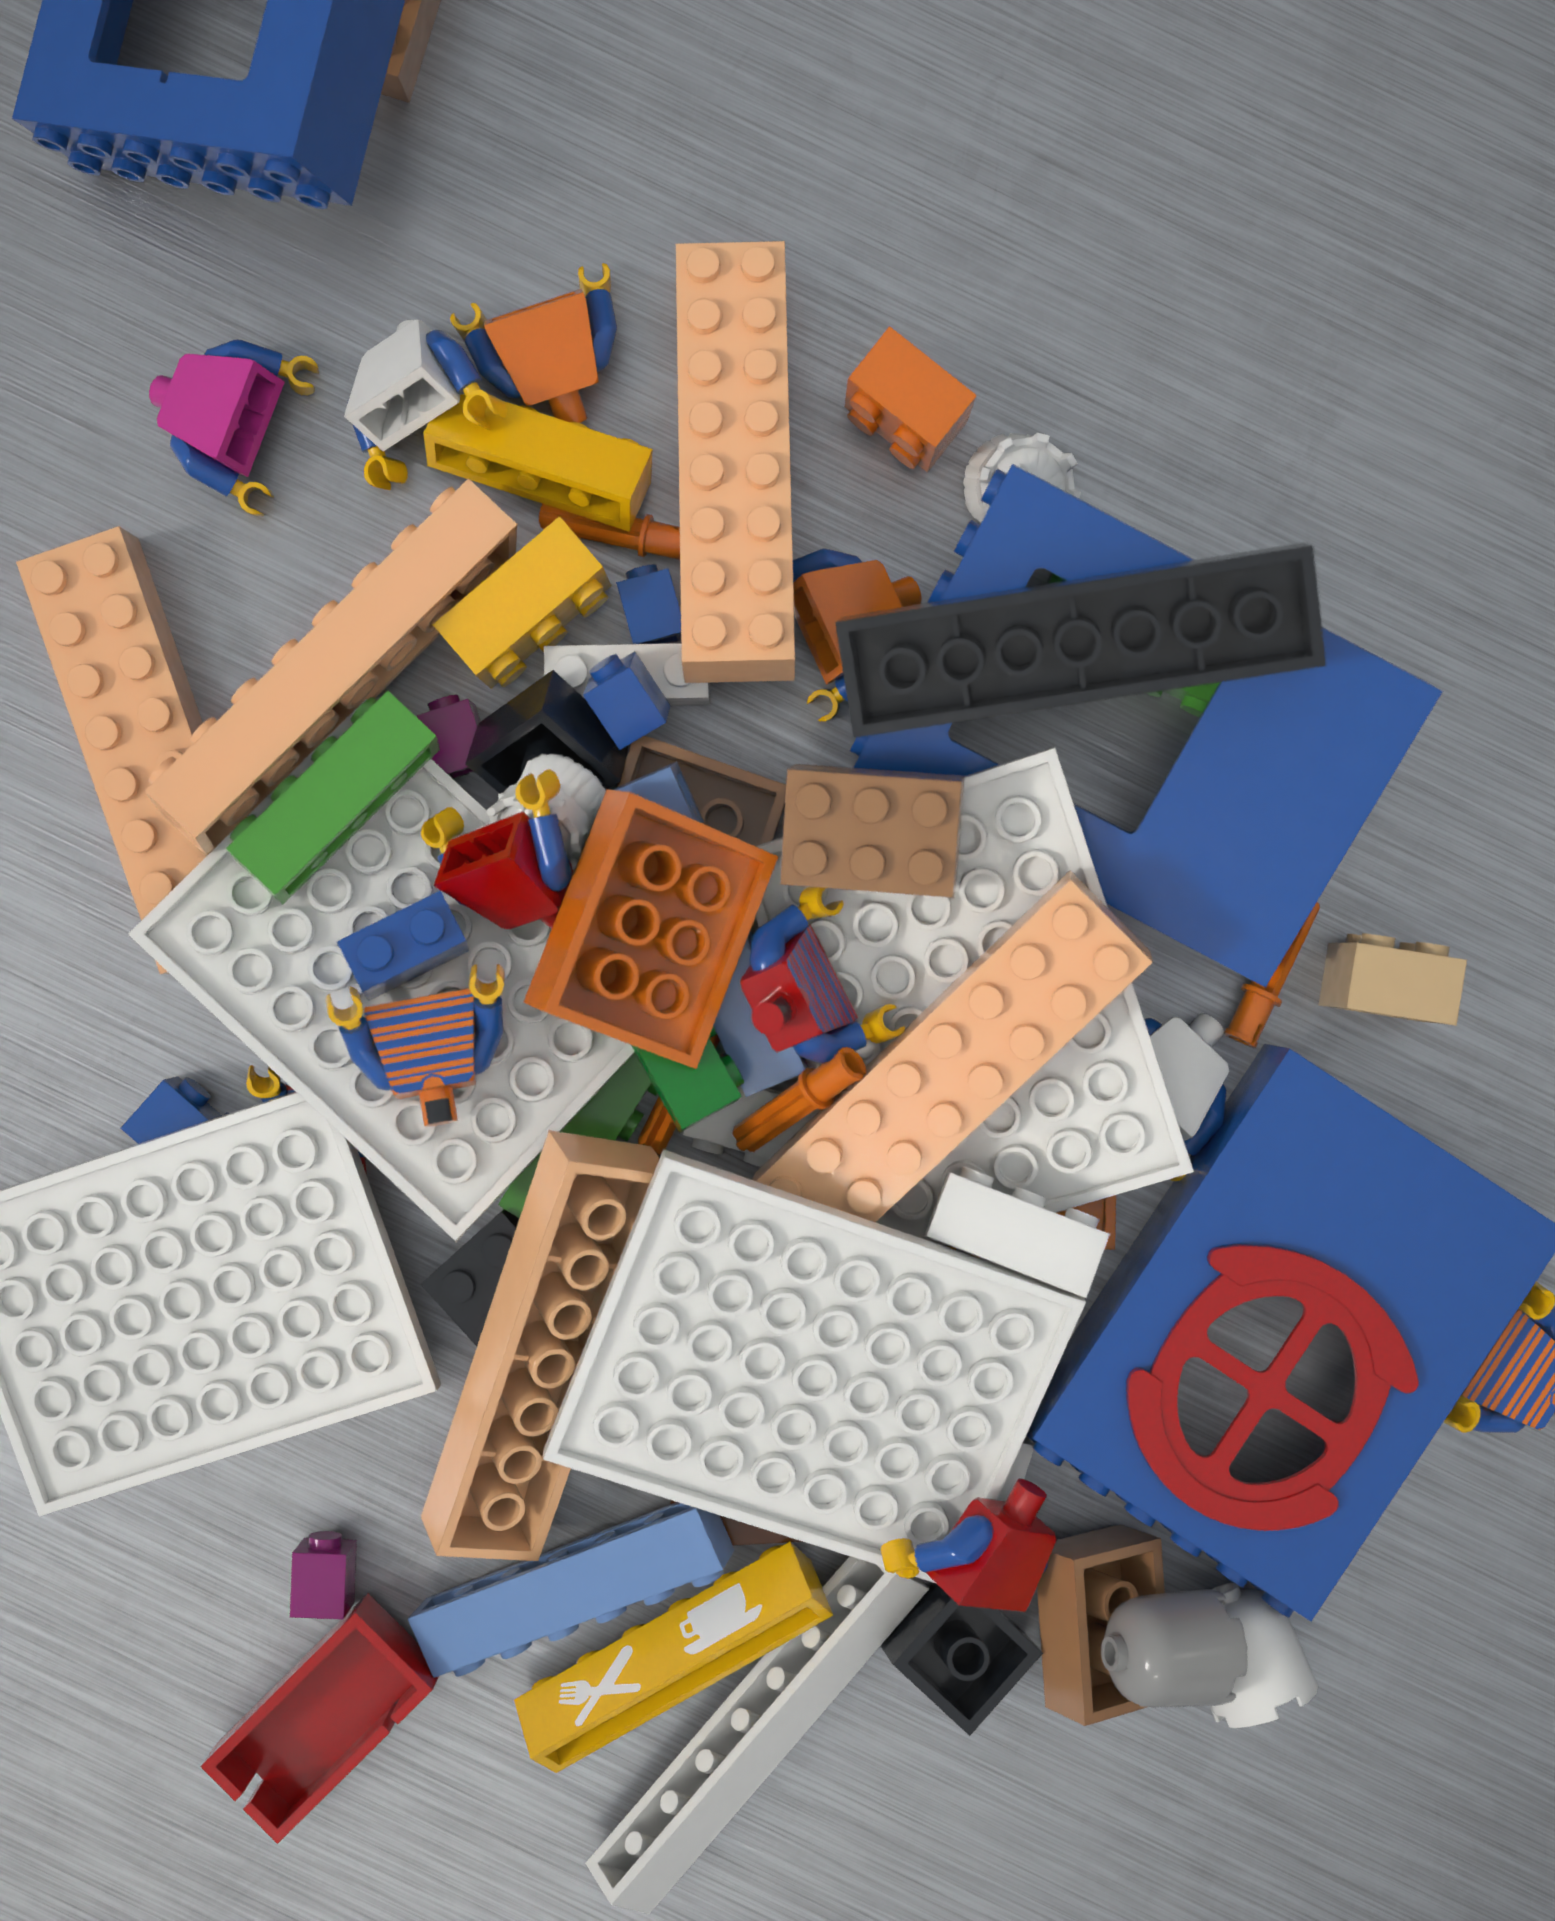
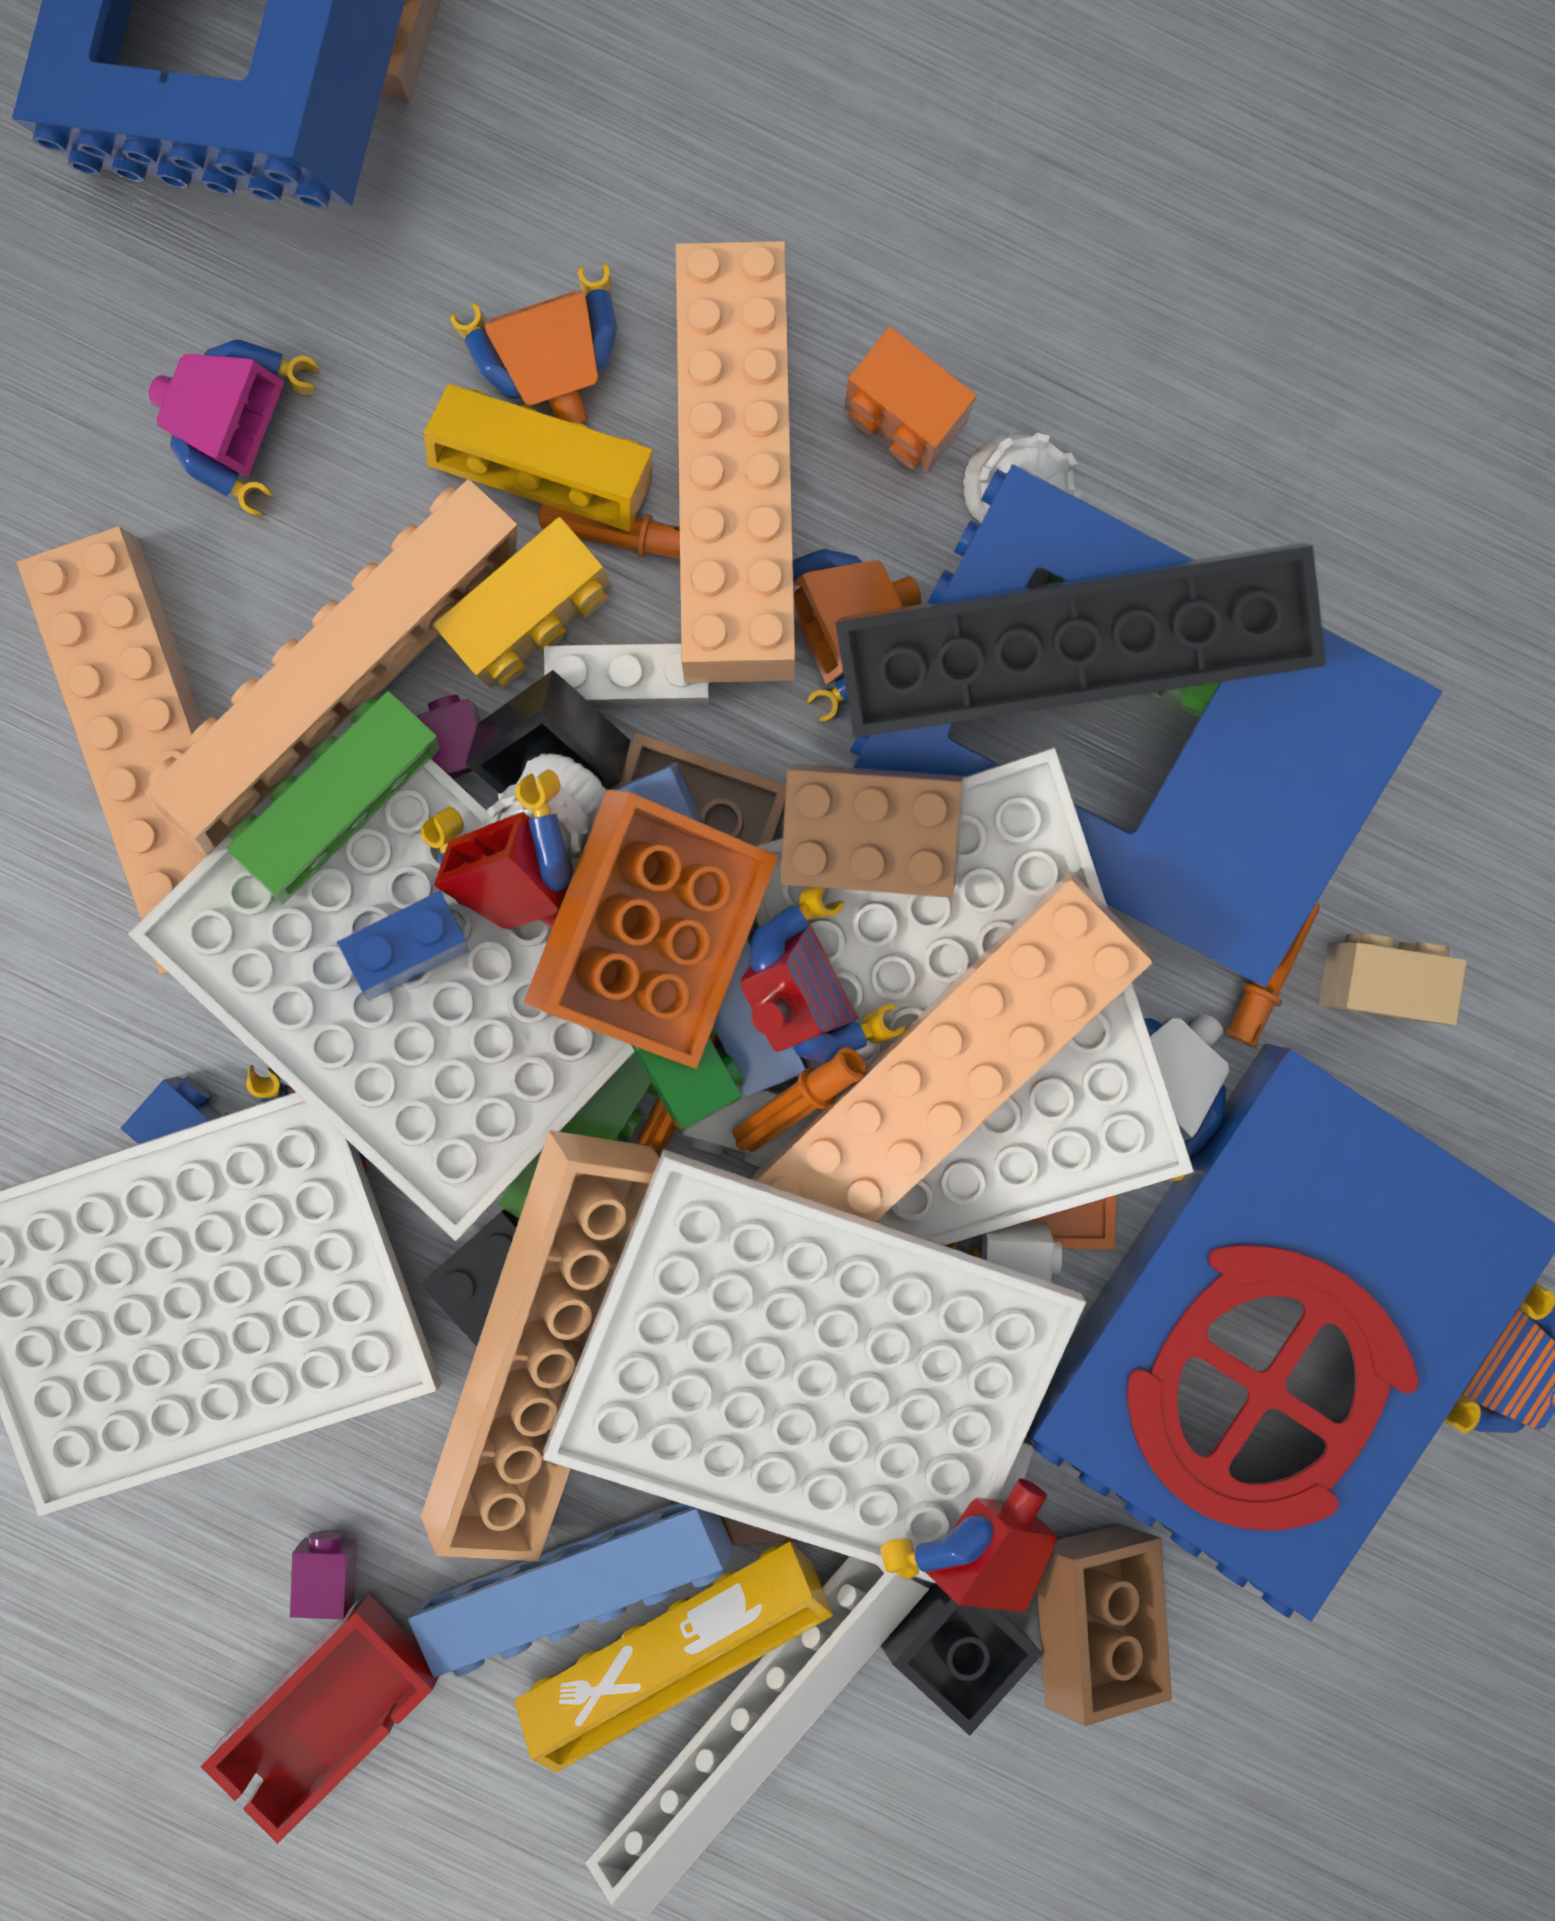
(407, 385): white torso -> none
(426, 1042): torso -> none
(626, 698): blue brick -> none
(650, 605): blue brick -> none
(1017, 1231): white brick -> none
(1175, 1649): light grey cylinder -> none
(1274, 1662): white cylinder -> none

